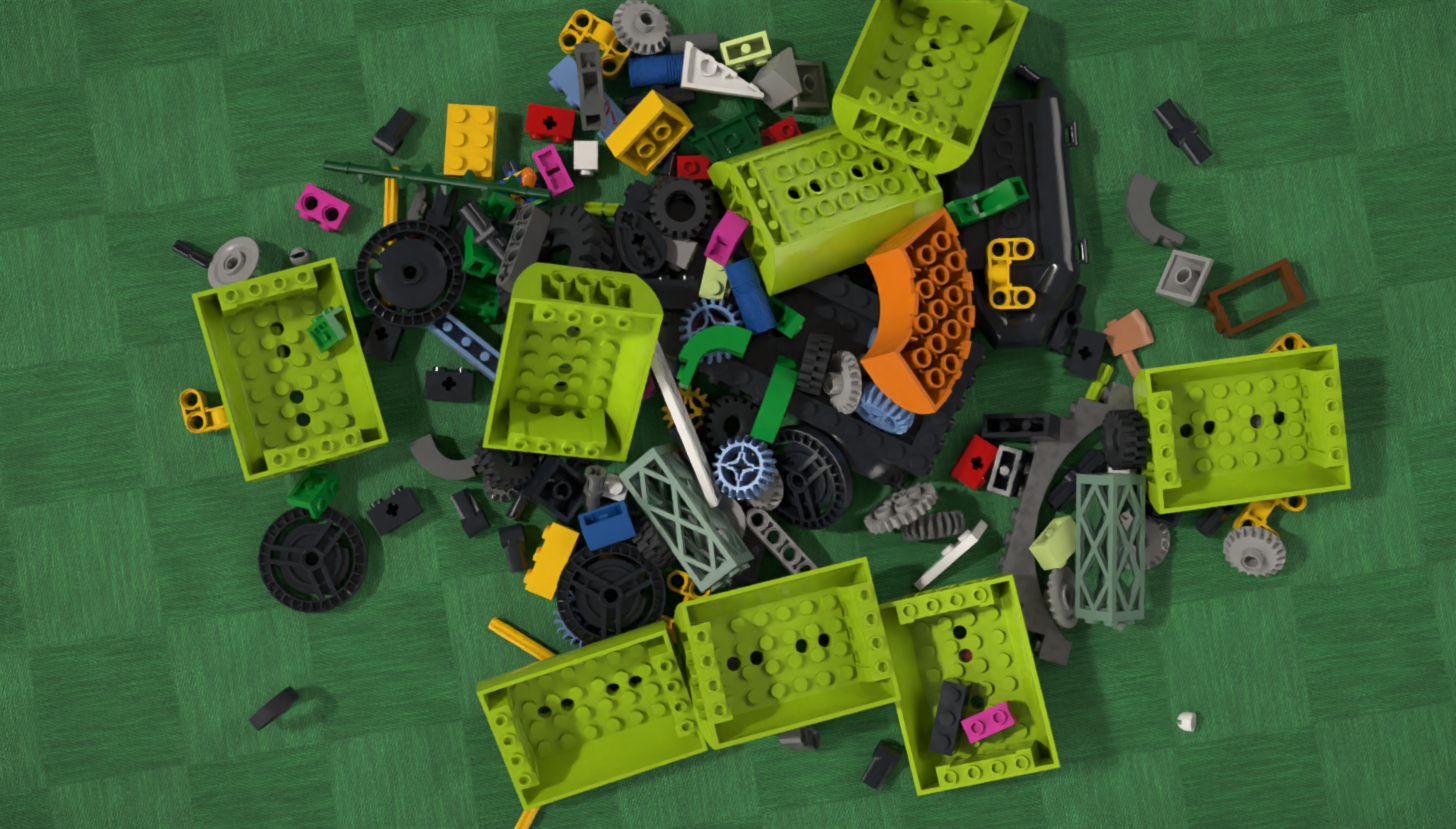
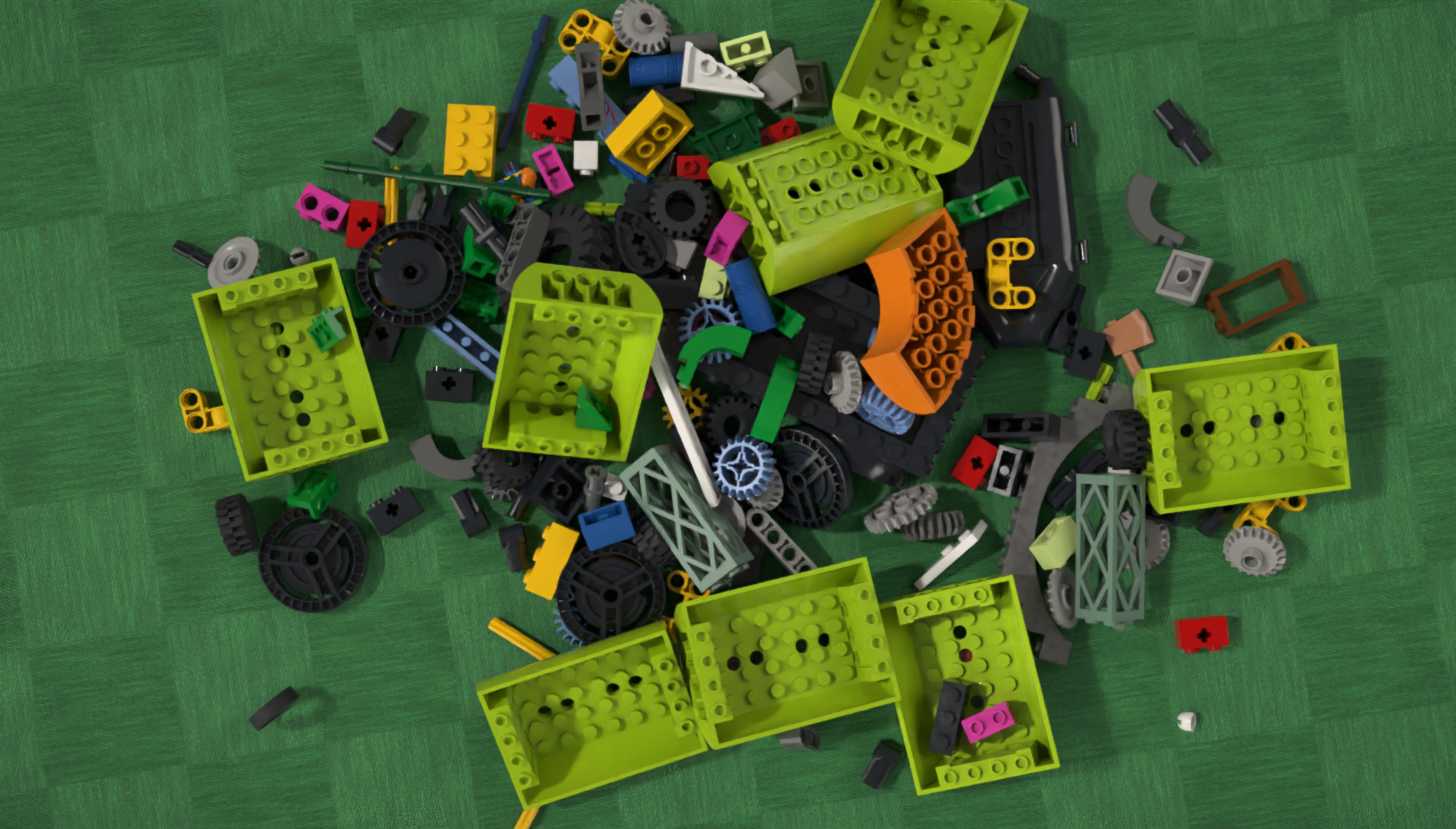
(237, 524): none -> black tyre
(359, 214): none -> red brick
(538, 38): none -> dark blue bar
(592, 411): none -> green slope
(629, 172): none -> blue axle
(1188, 628): none -> red brick

